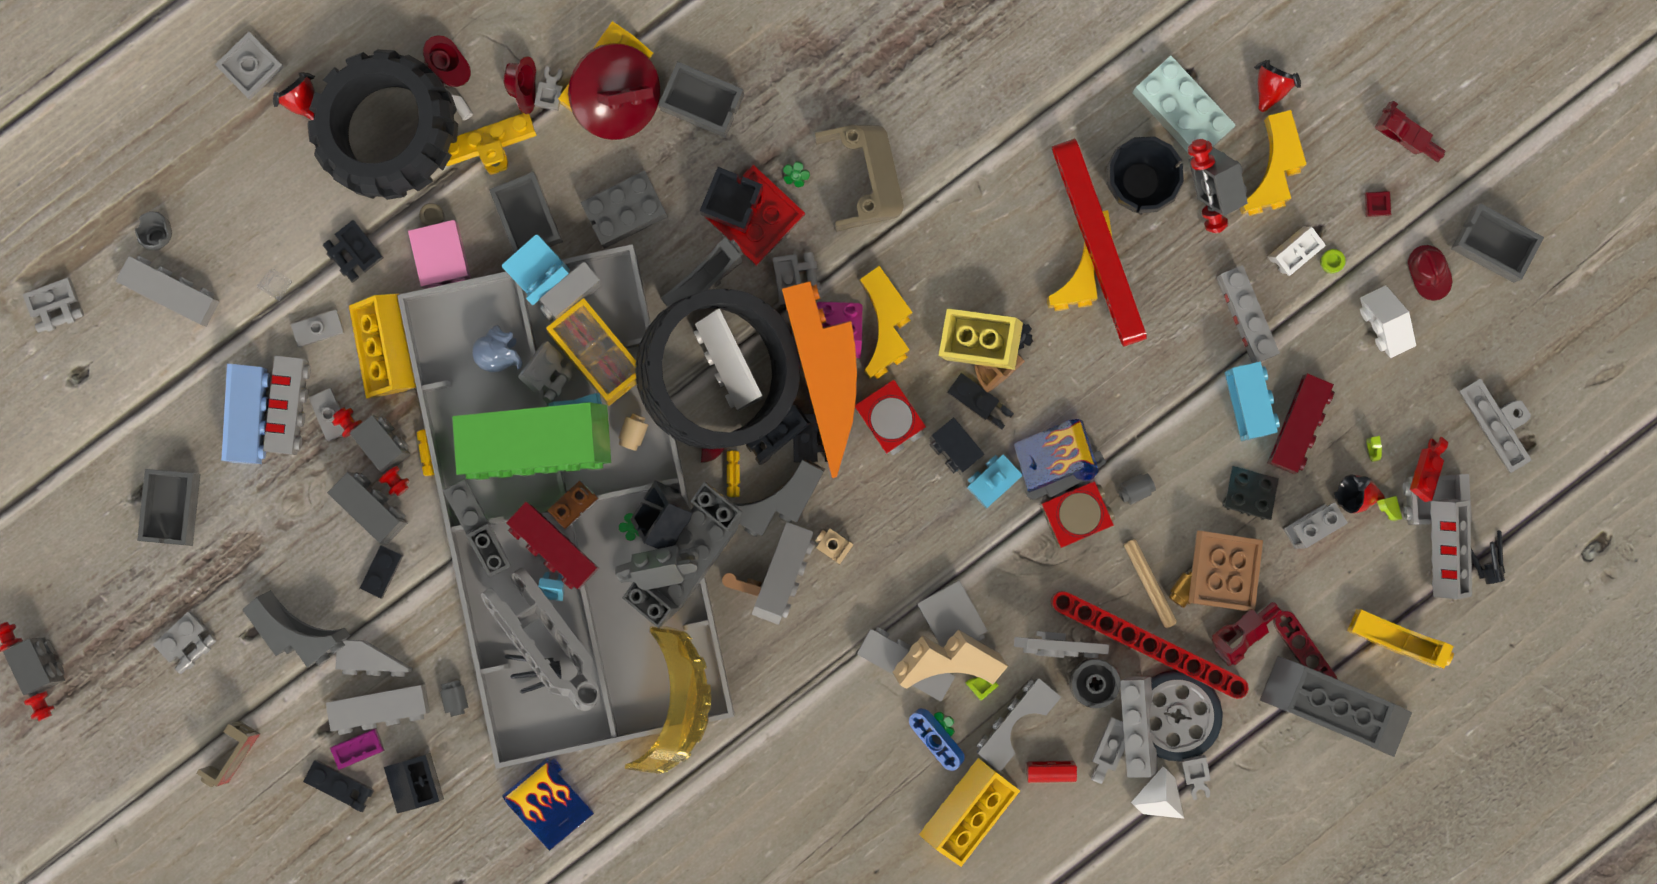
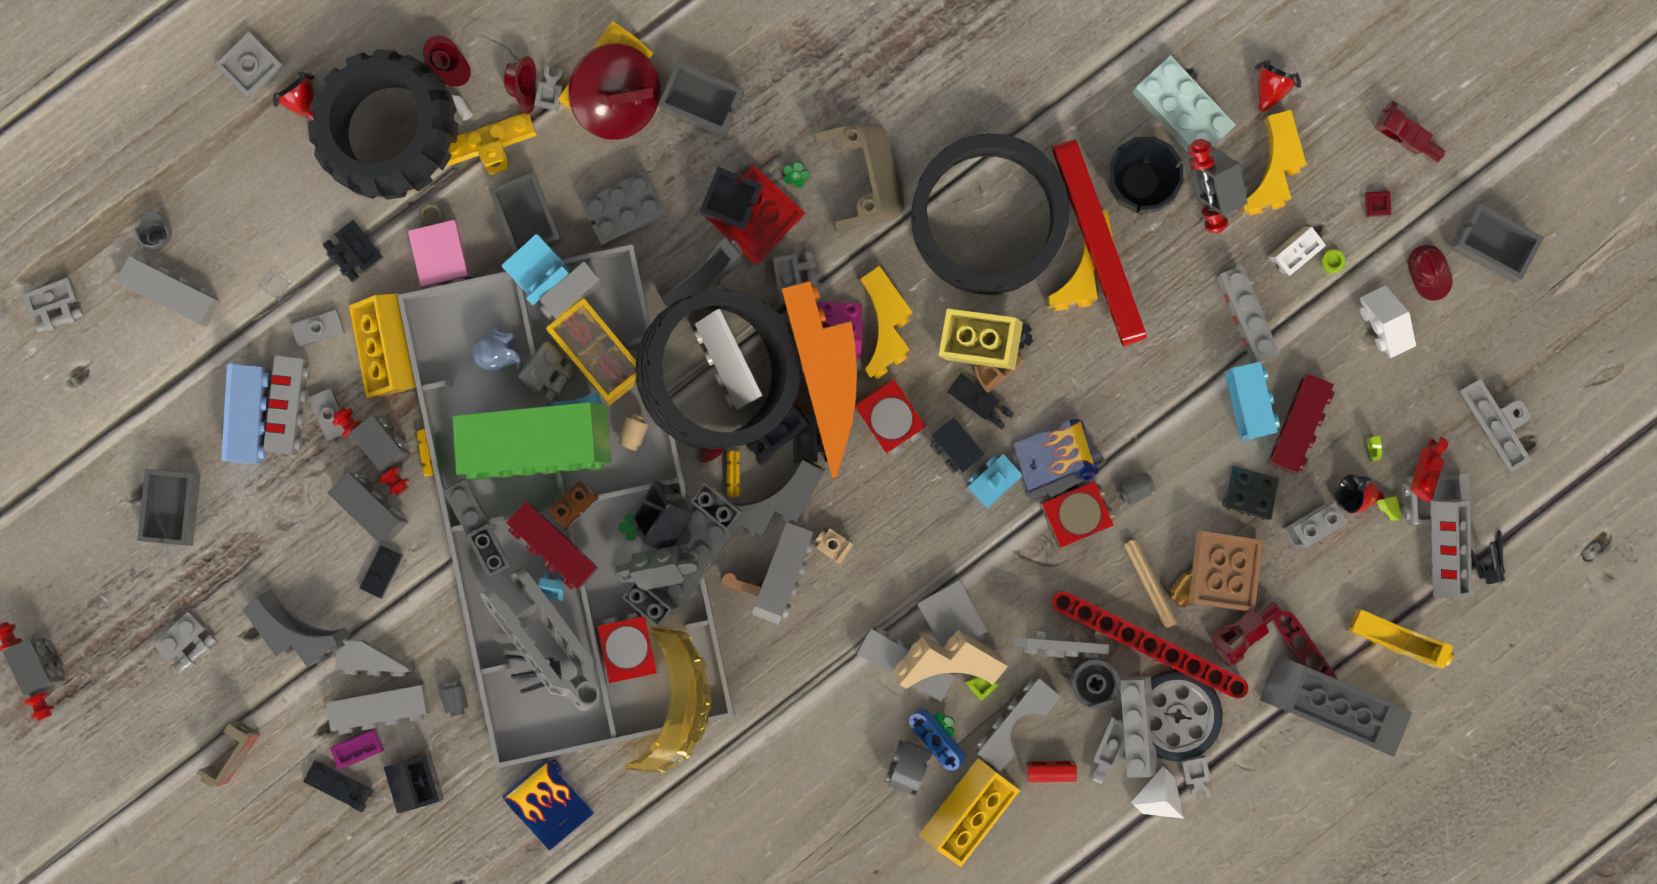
(627, 648): none -> panel
(909, 767): none -> dark grey brick
(990, 146): none -> black tyre

